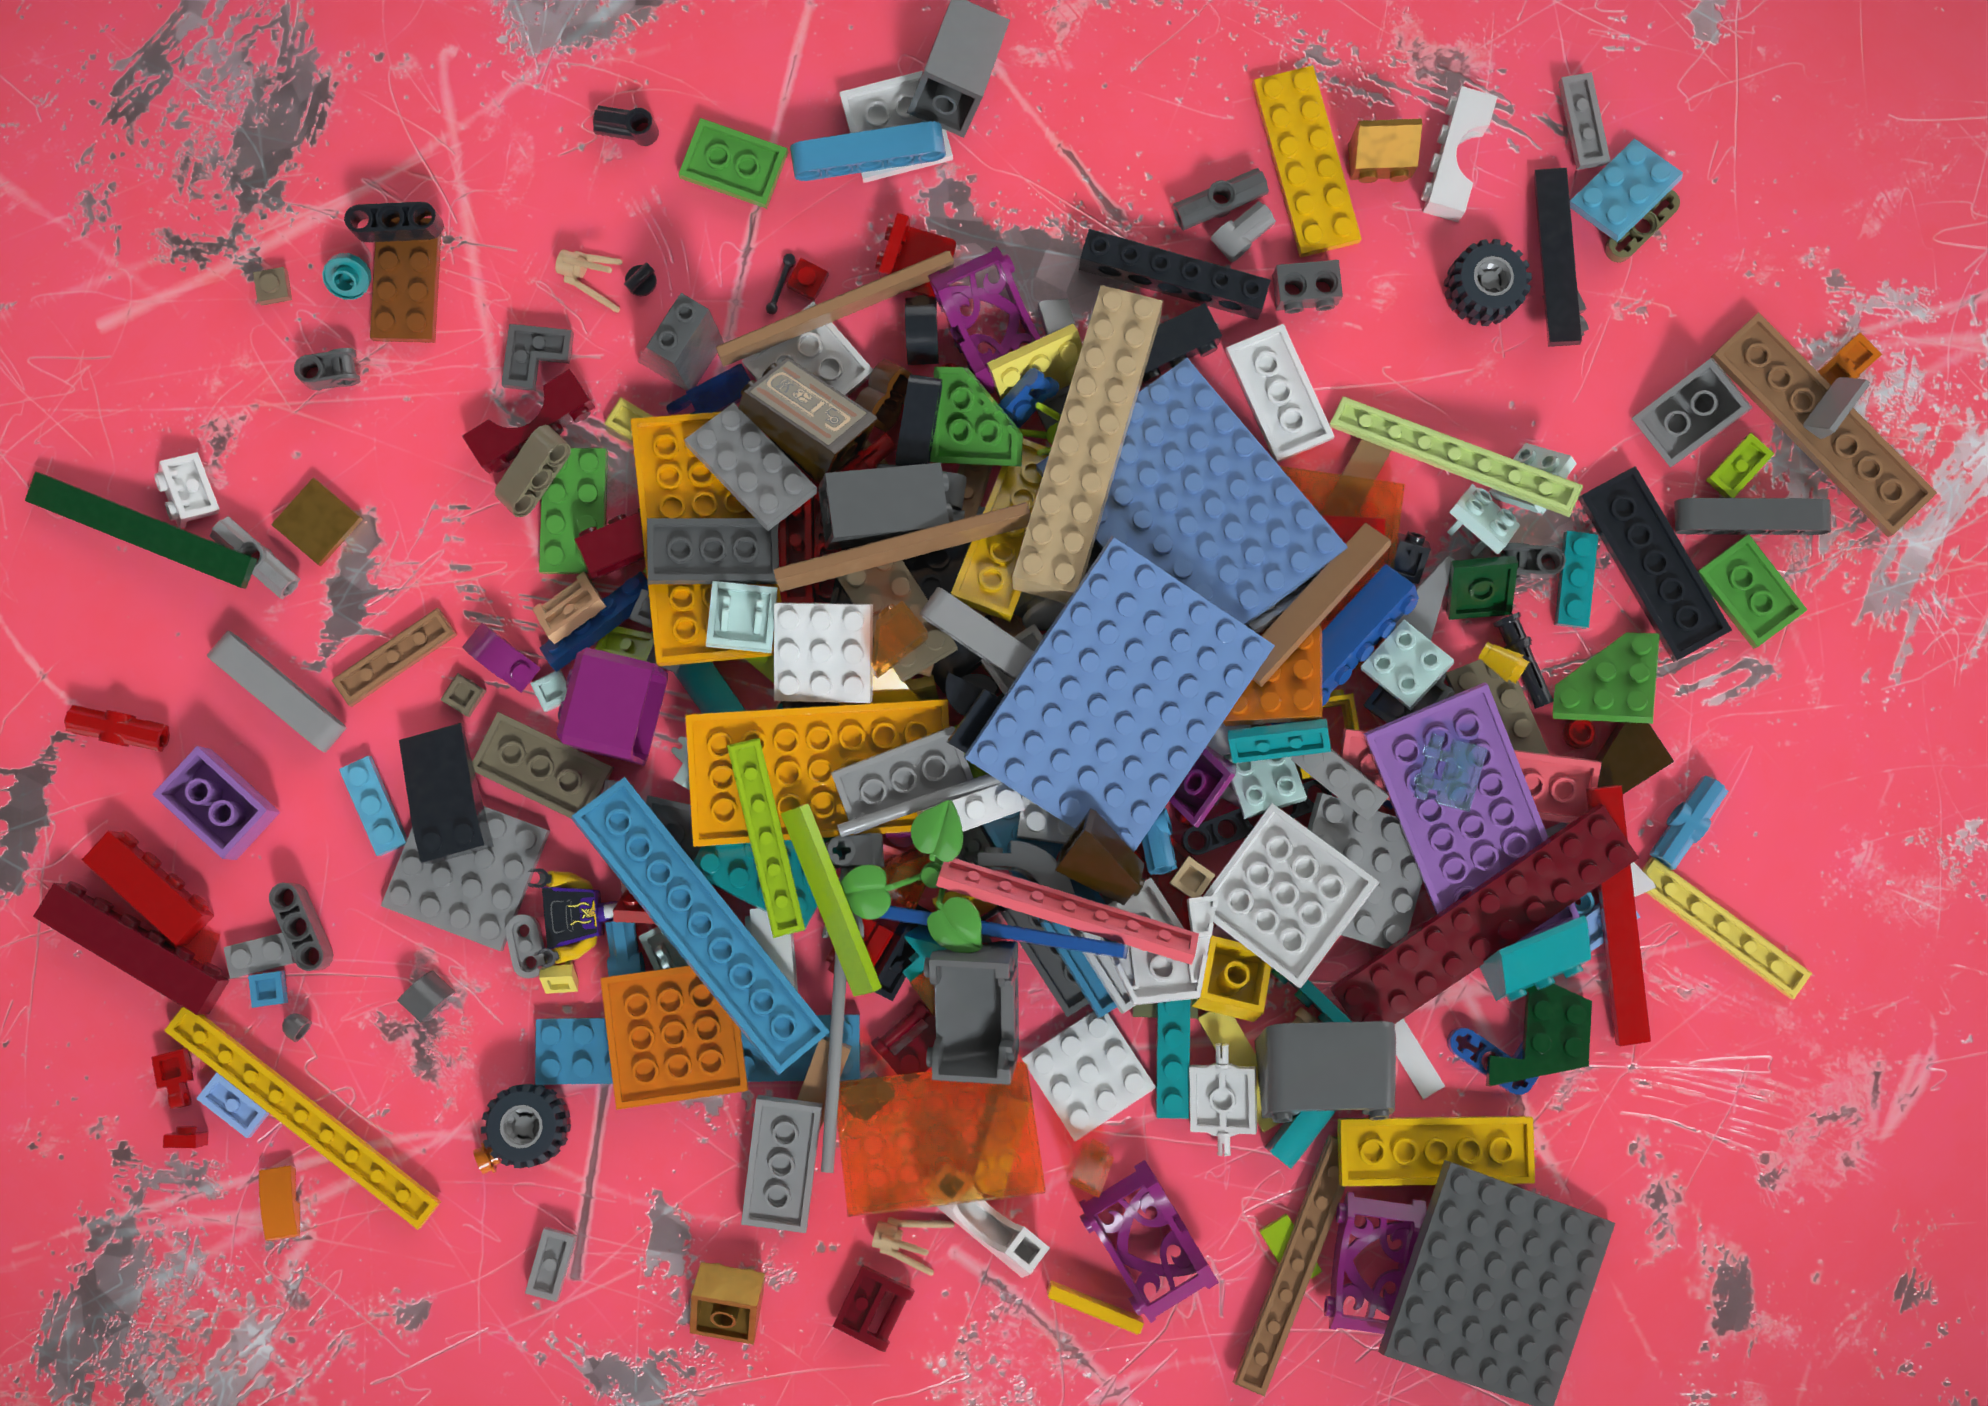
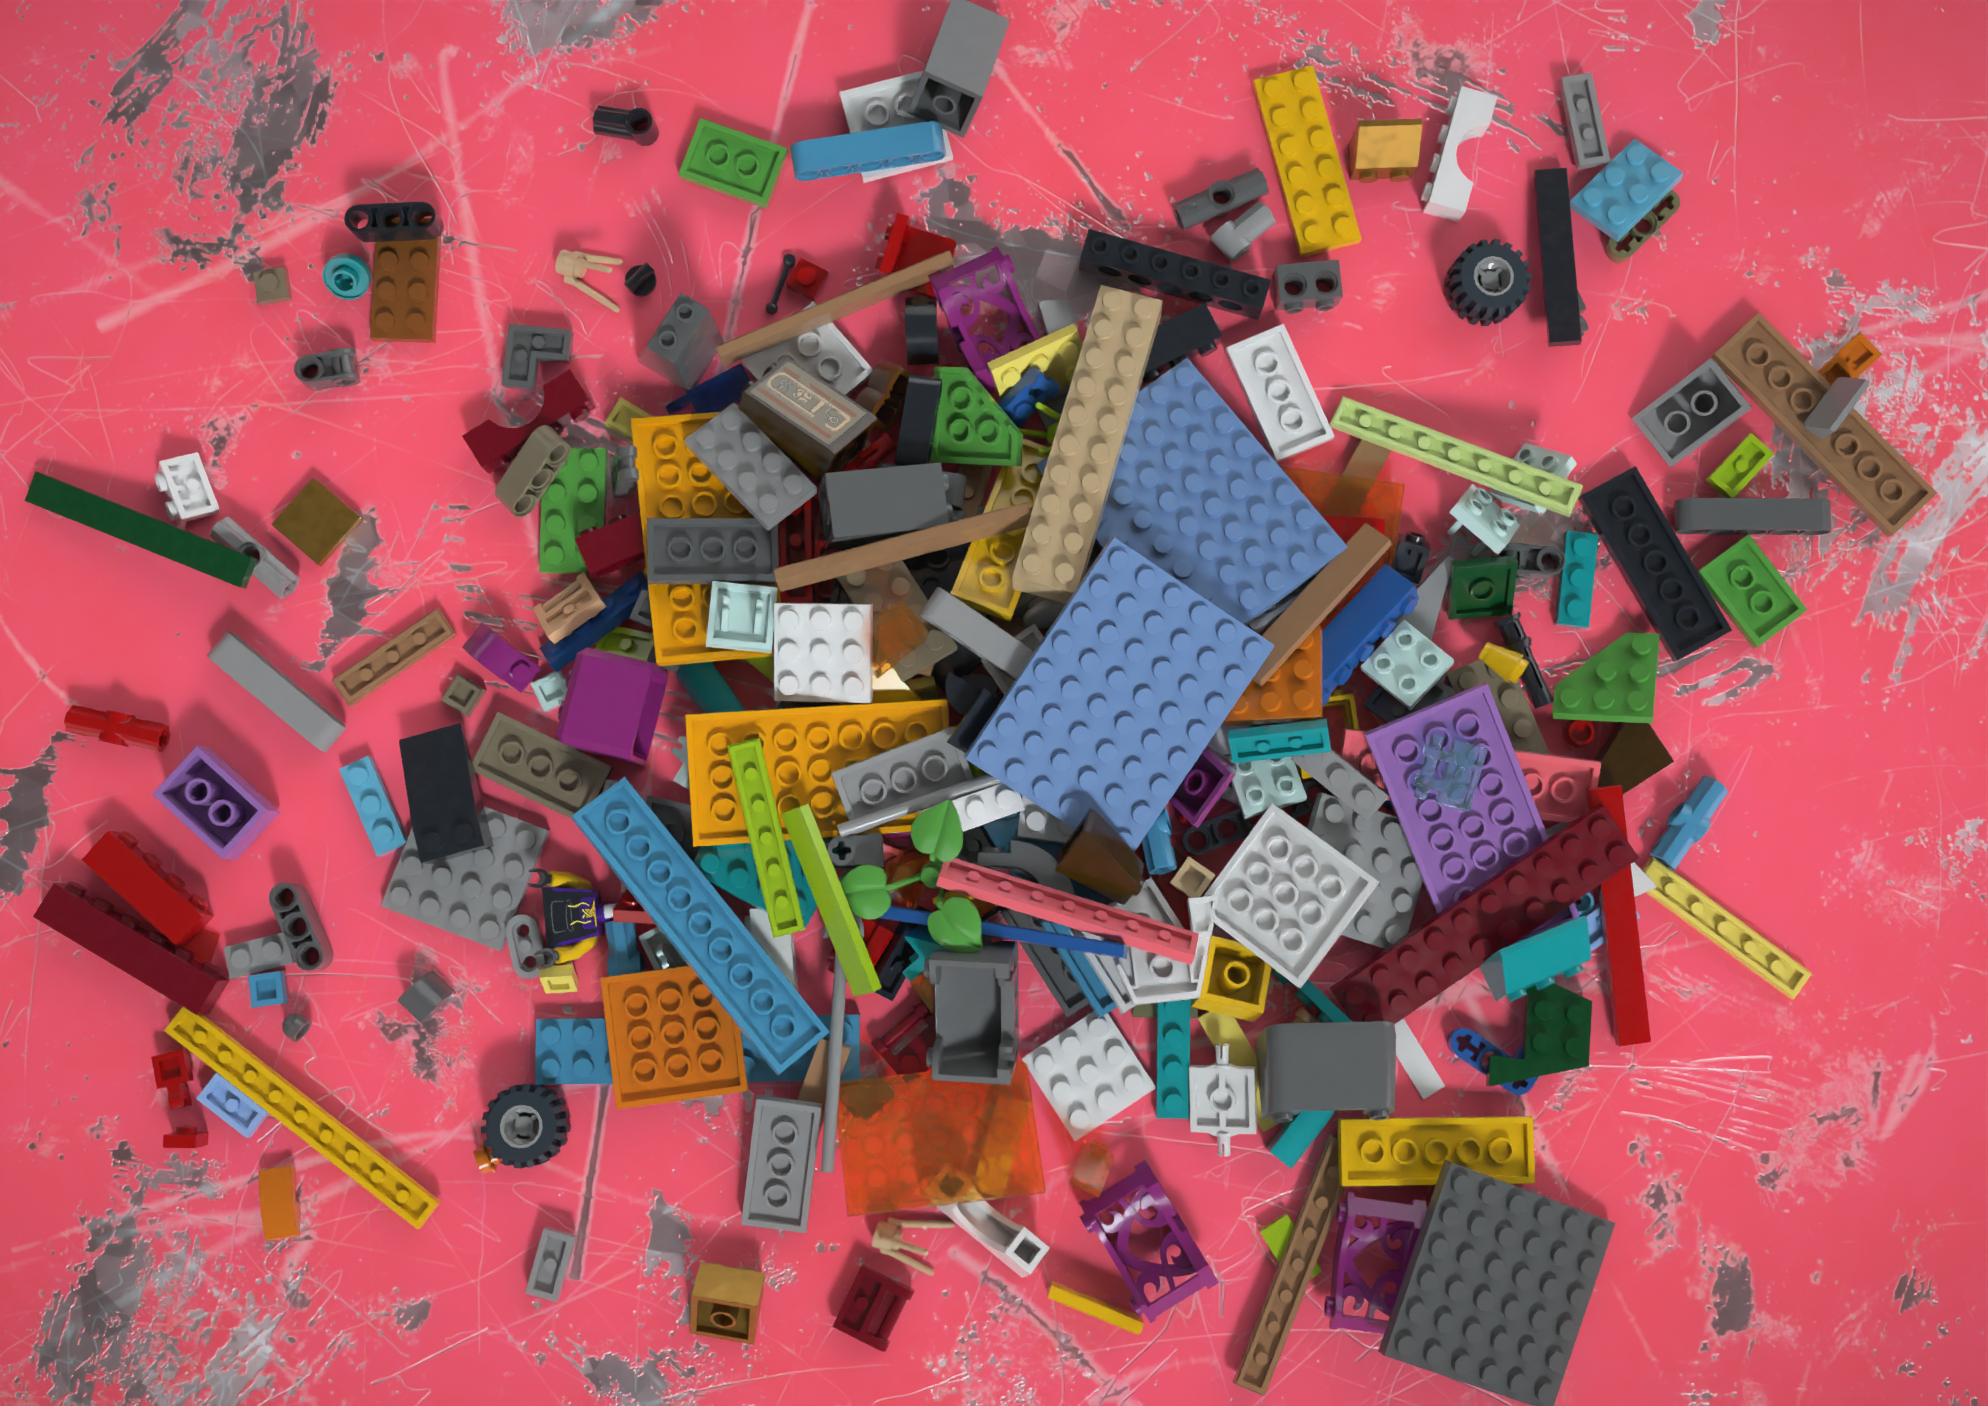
(624, 471): none -> dark grey plate

